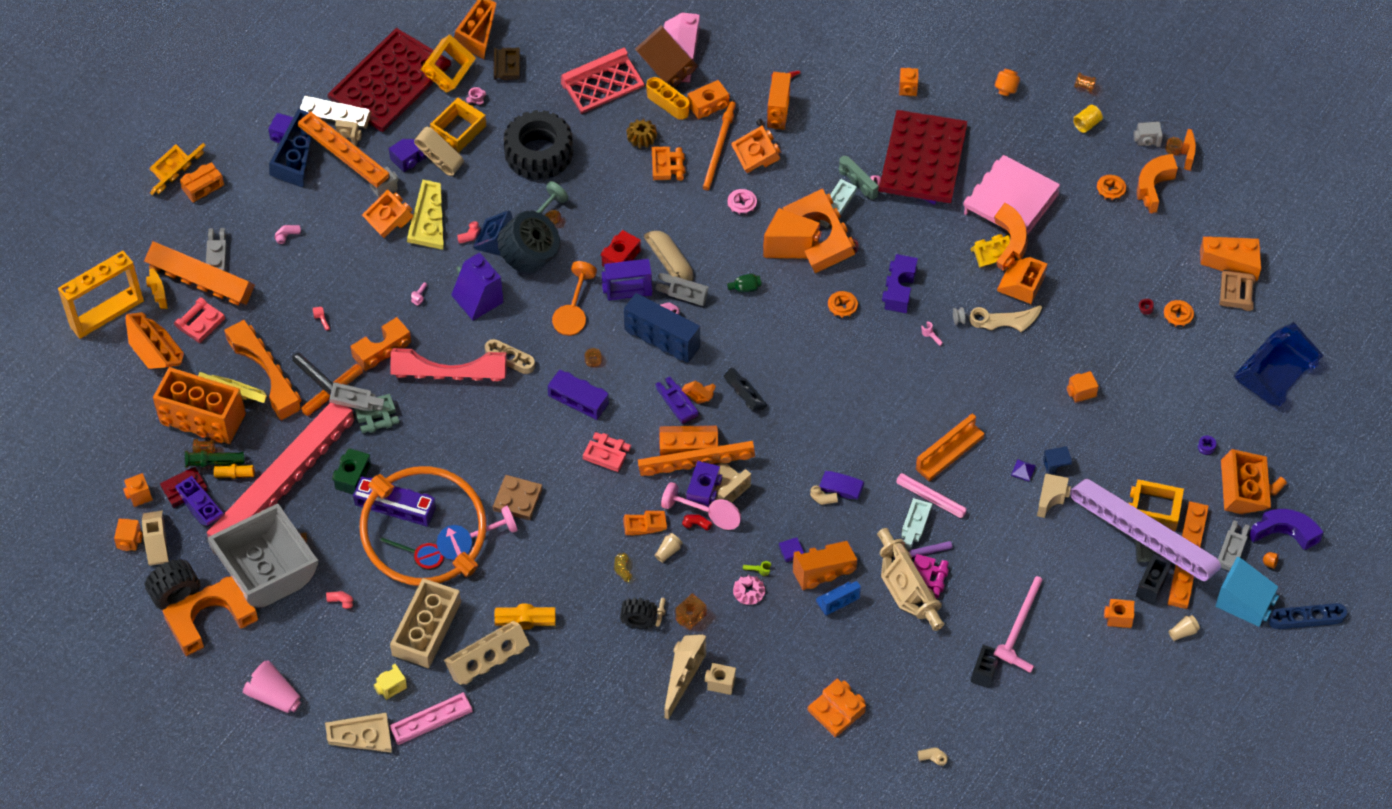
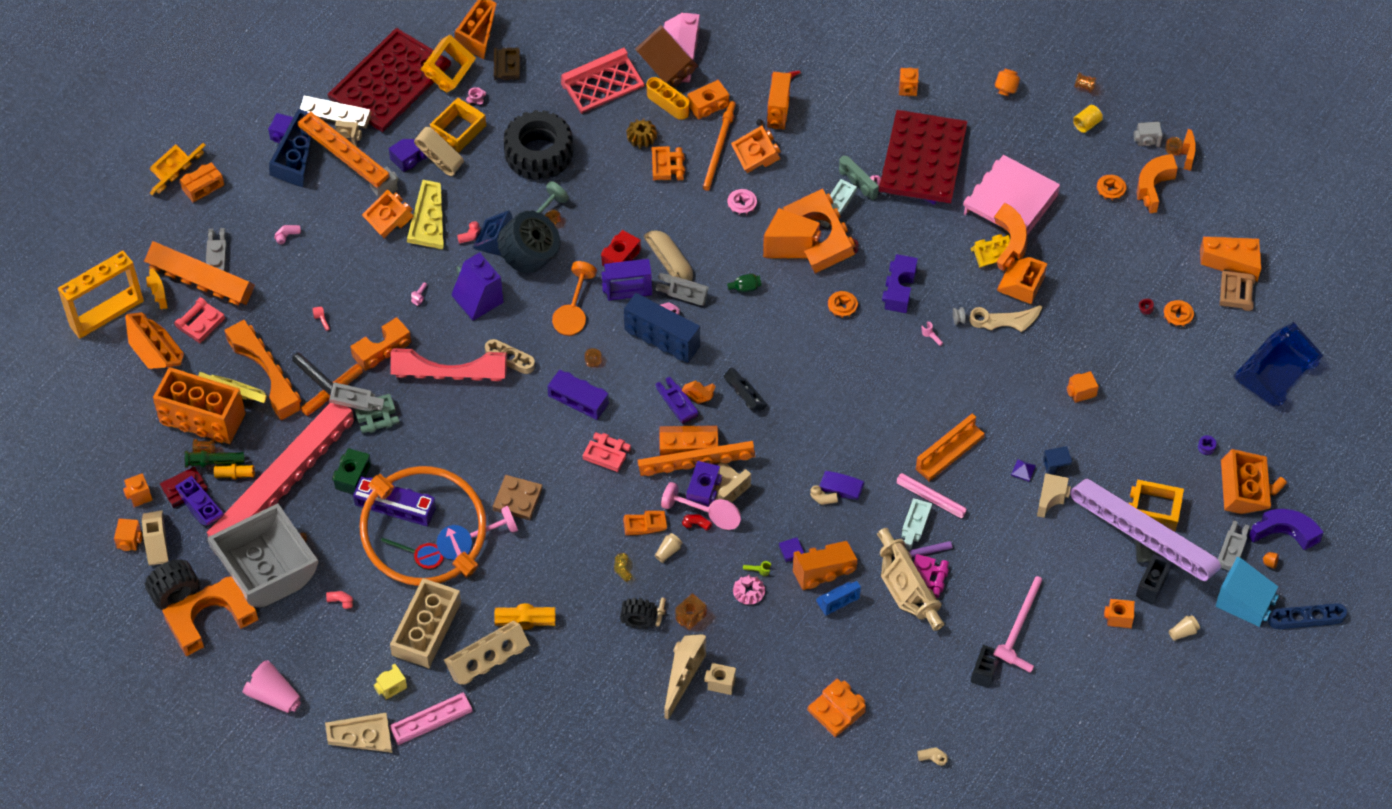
(1193, 532): orange plate -> none

